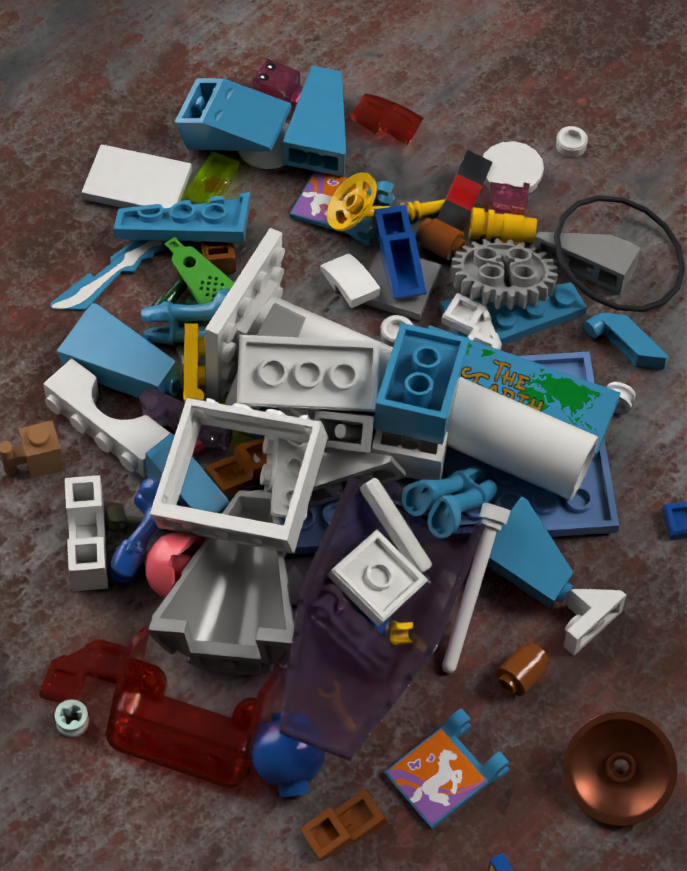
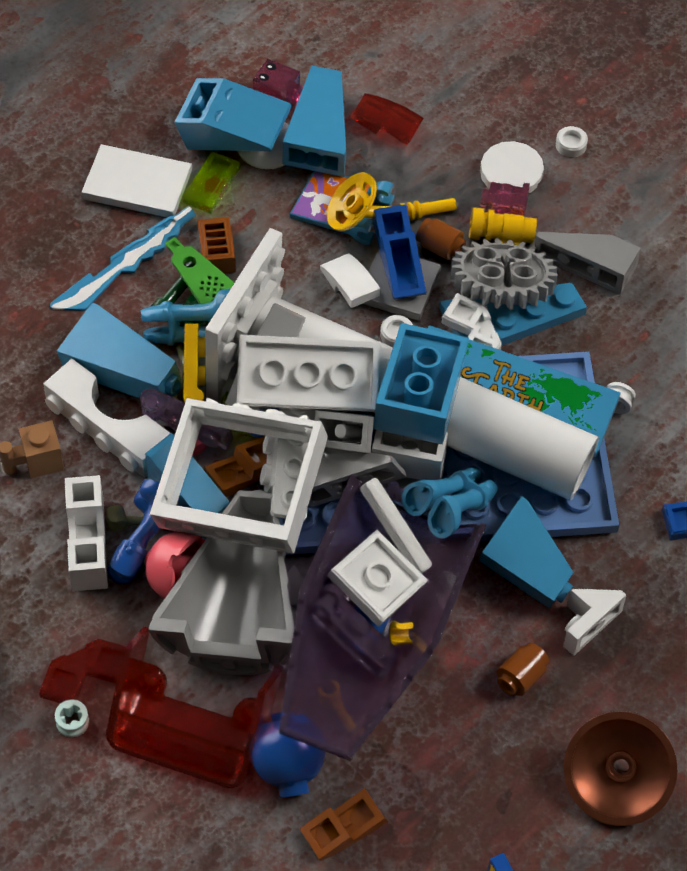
(209, 221): dark azure wing -> none
(443, 773): flag -> none
(465, 190): black sticker -> none
(494, 518): white piece -> none
(590, 294): black piece -> none
(628, 339): dark azure piece -> none

